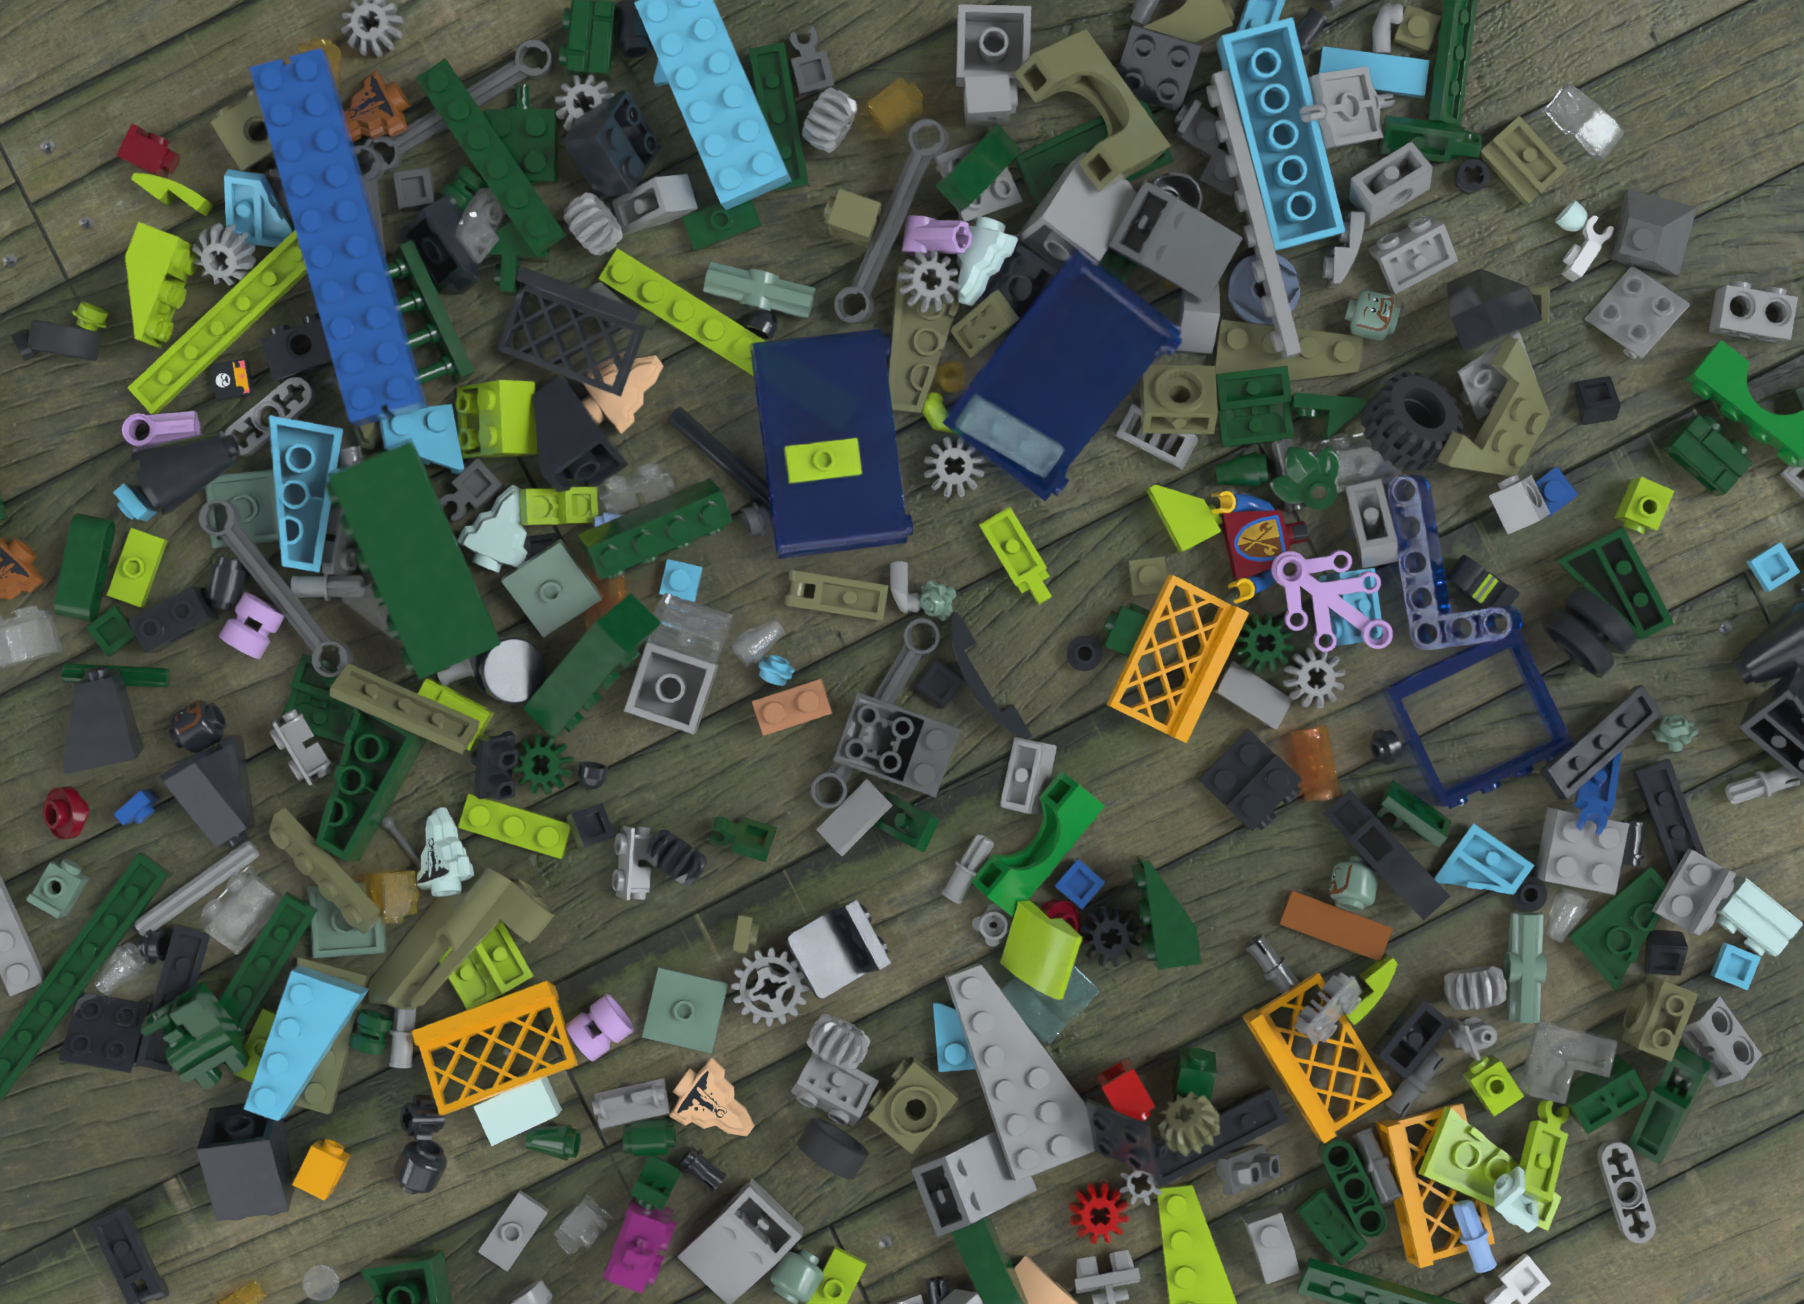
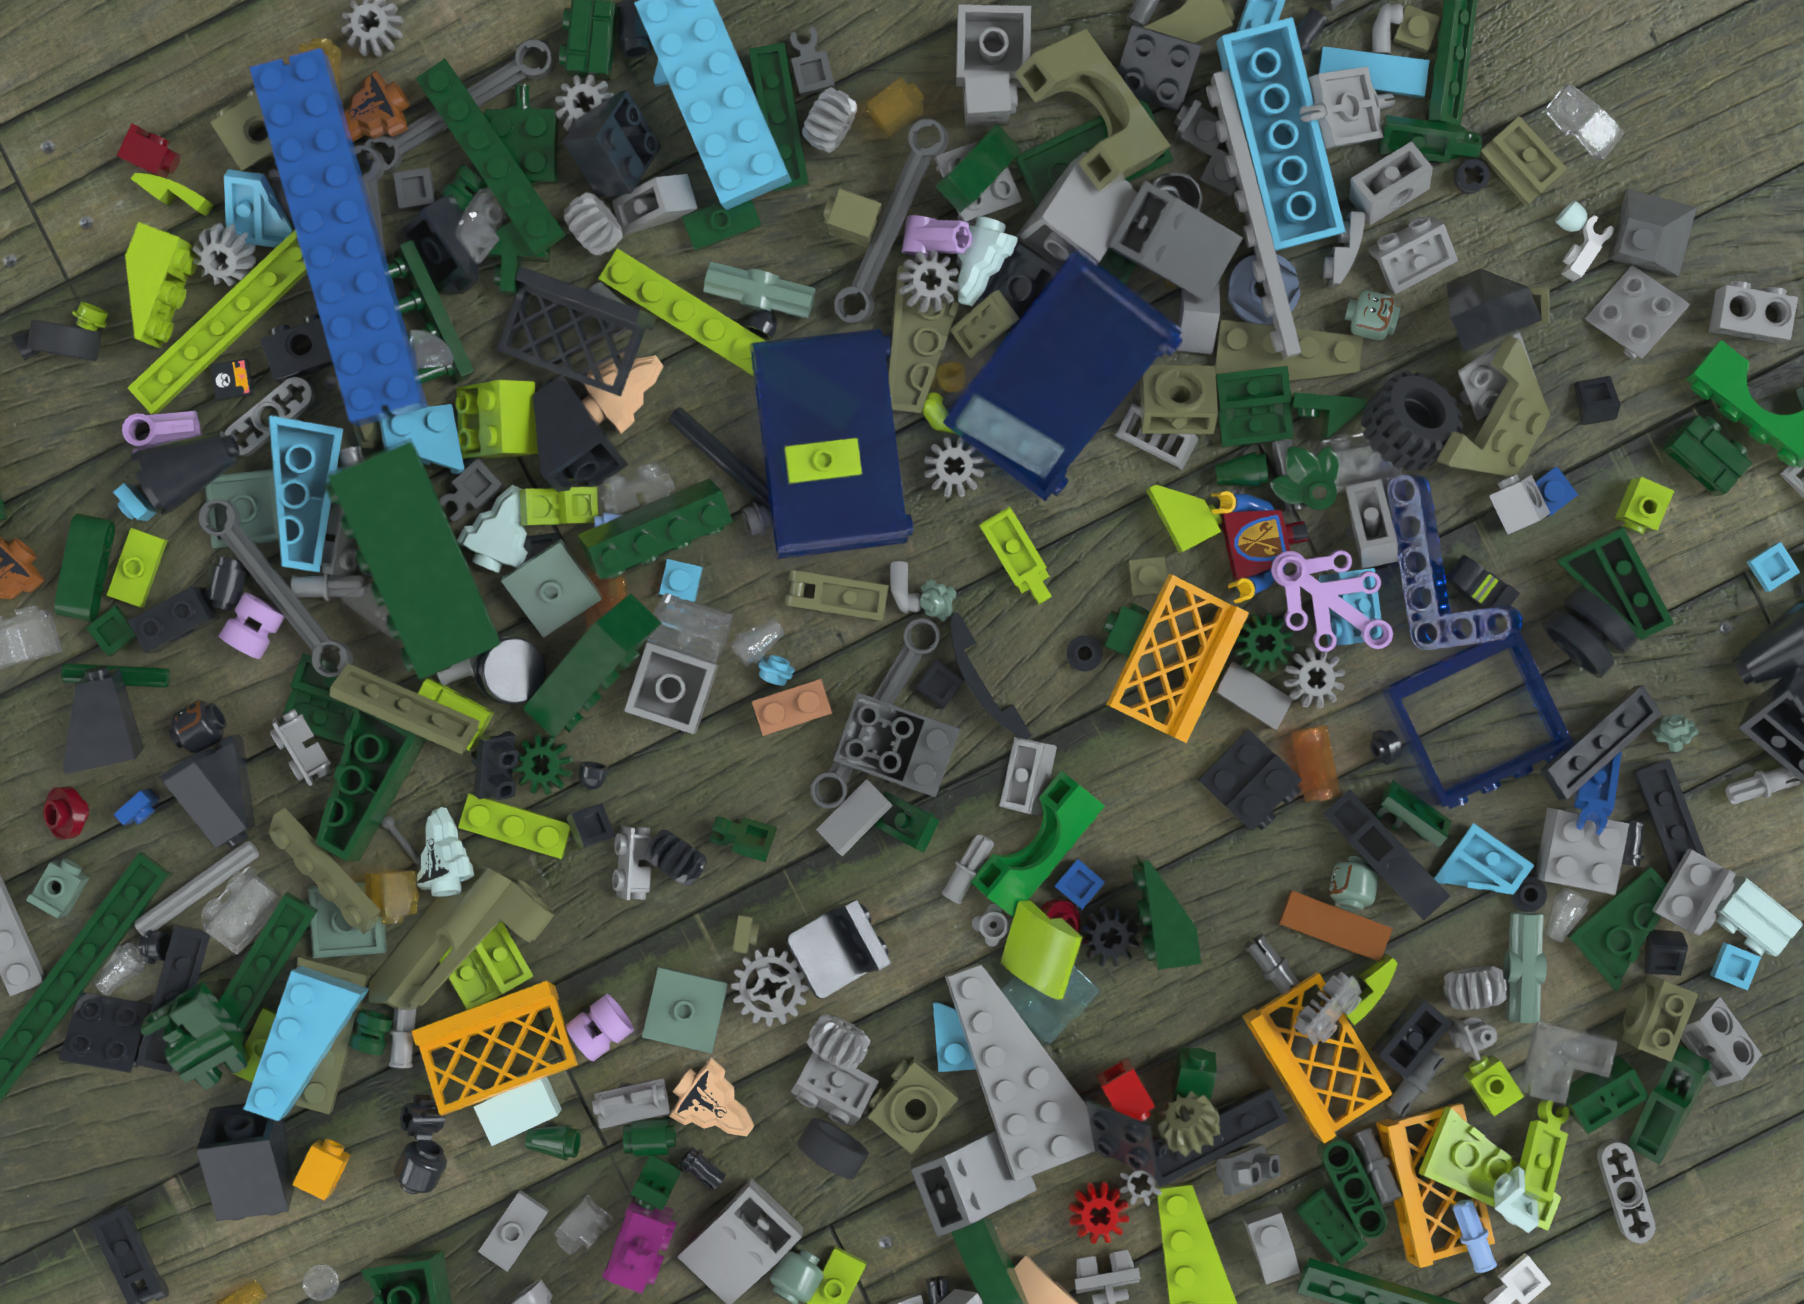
(429, 350): none -> clear tile

